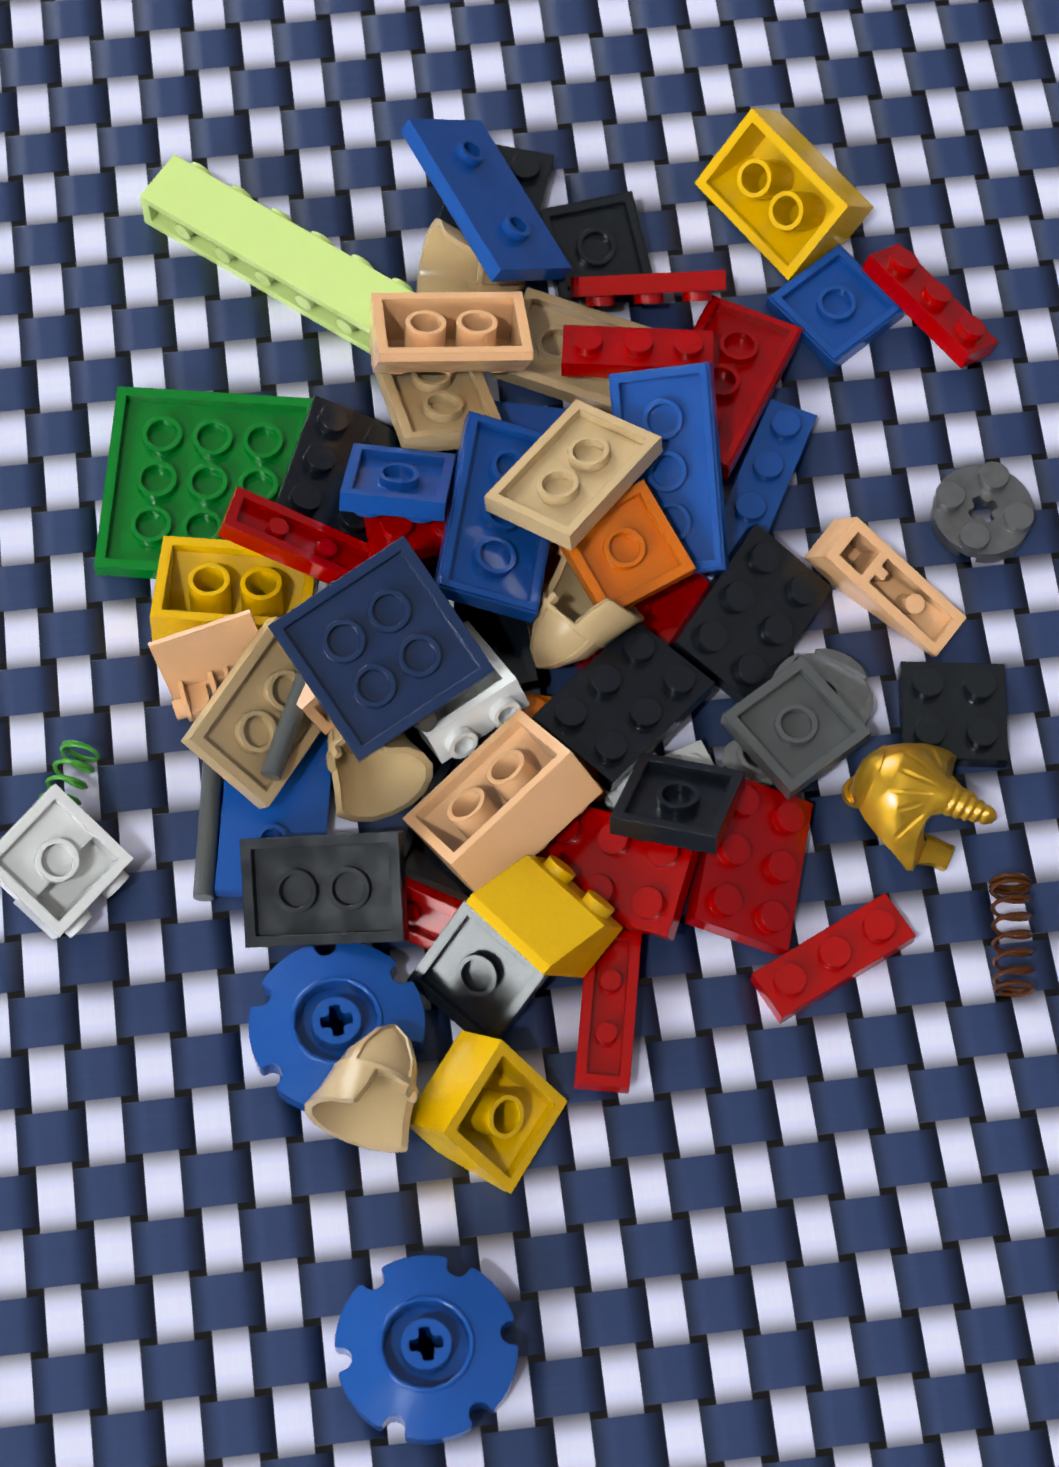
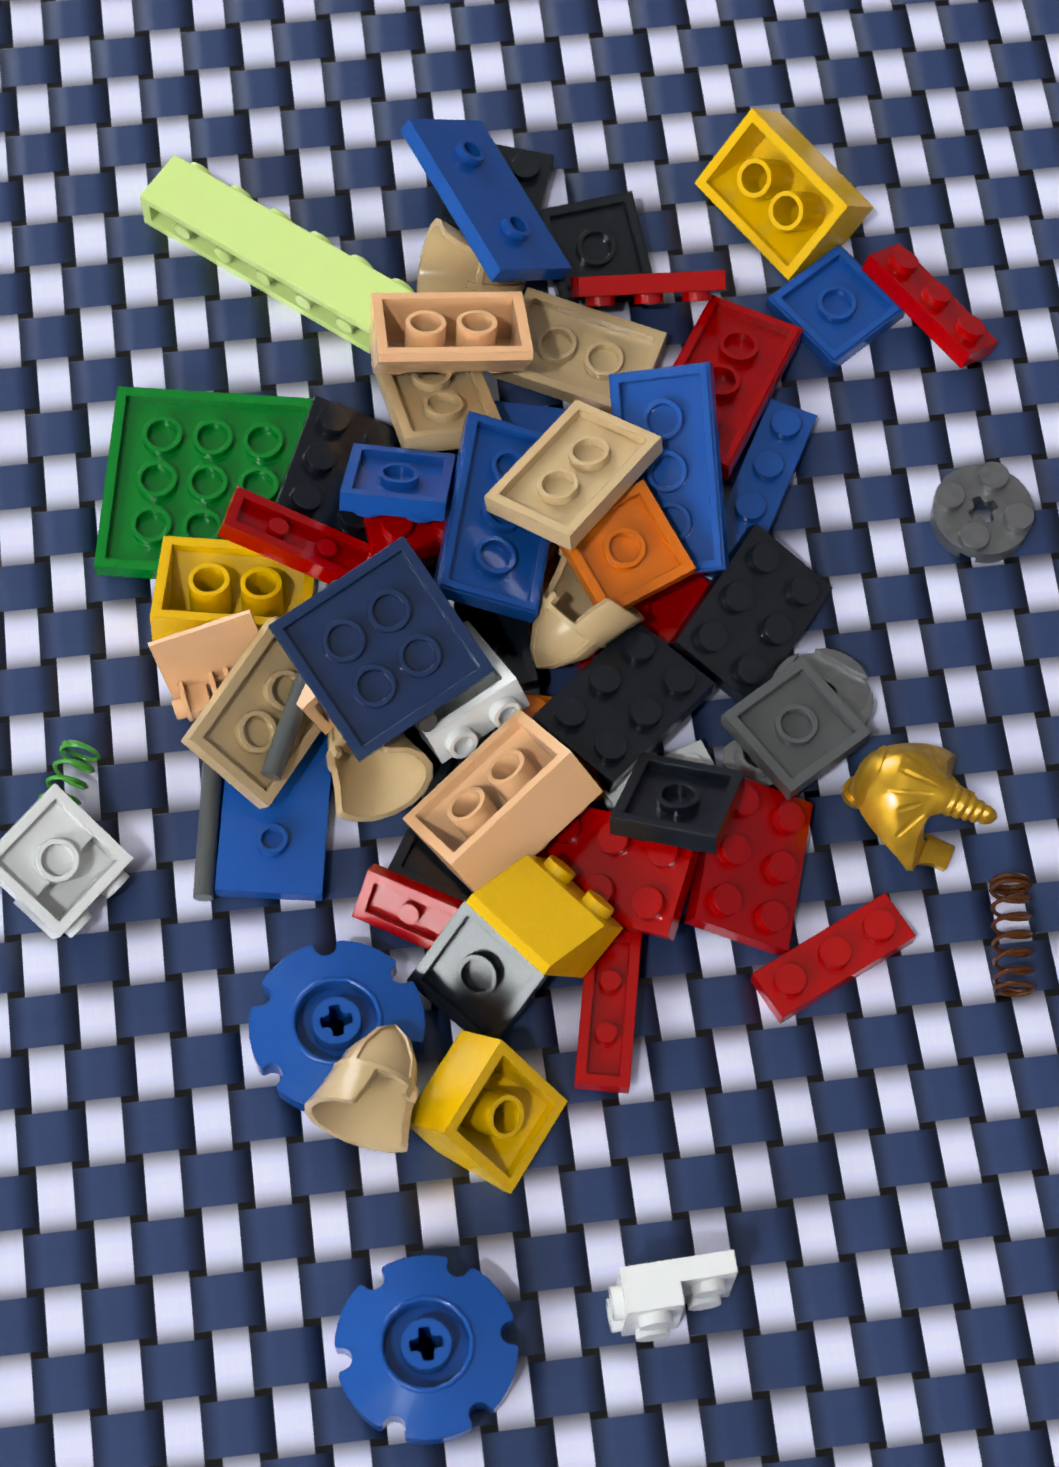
(324, 889): black plate -> none
(611, 350): red plate -> none
(653, 1294): none -> white plate
(884, 584): light nougat slope -> none
(955, 709): black plate -> none

